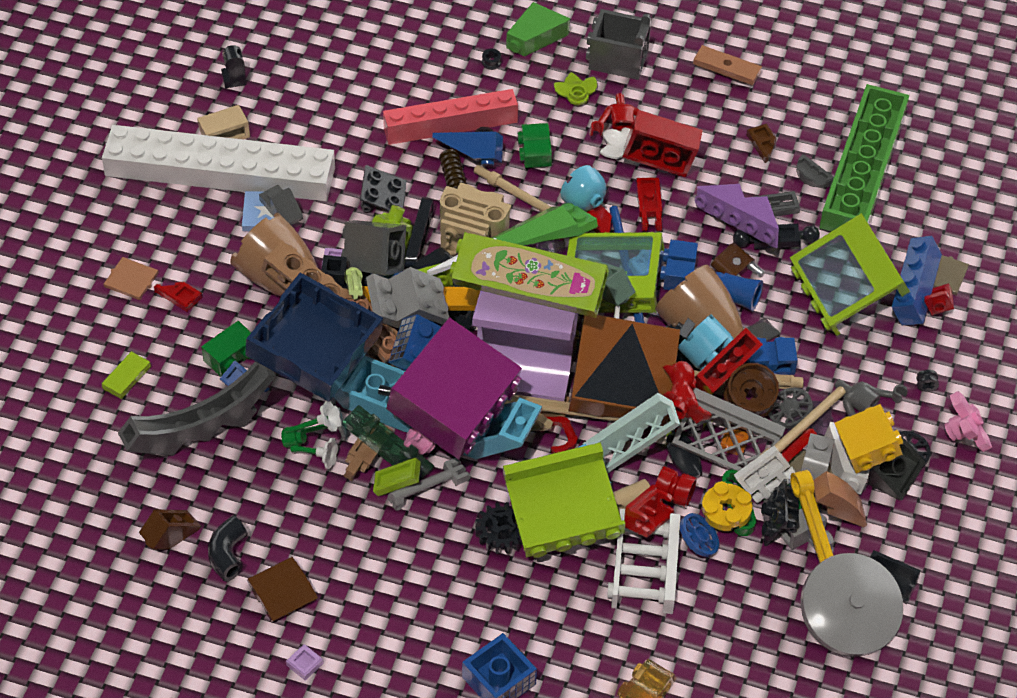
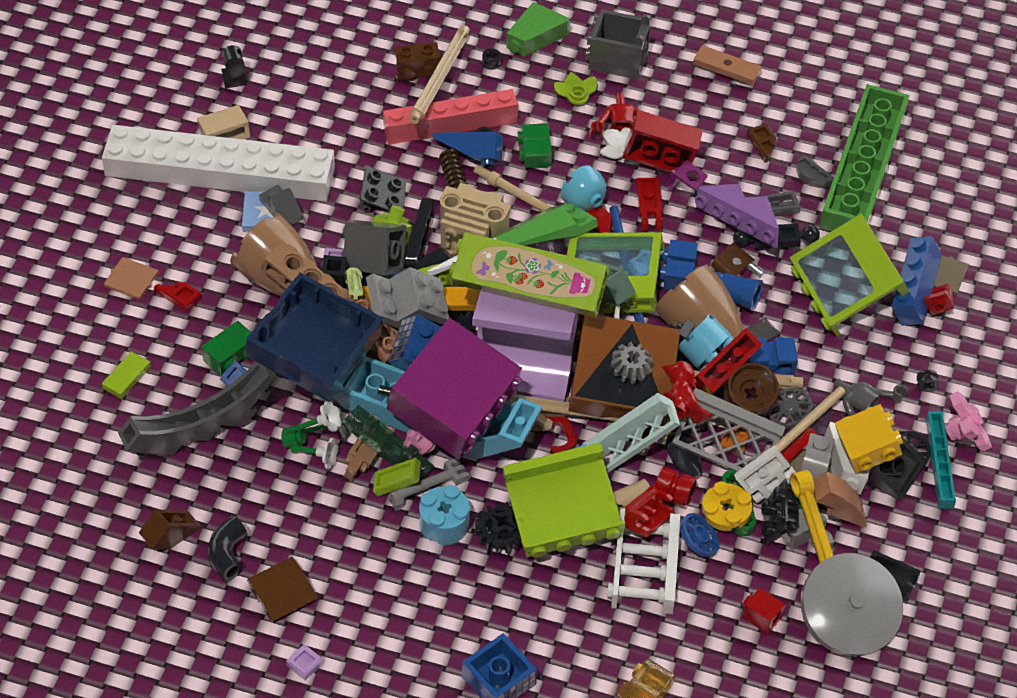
(416, 60): none -> reddish brown bracket
(439, 74): none -> tan piece
(444, 515): none -> medium azure brick
(635, 355): none -> light grey gear
(679, 175): none -> magenta bracket
(763, 610): none -> red brick
(940, 460): none -> teal piece

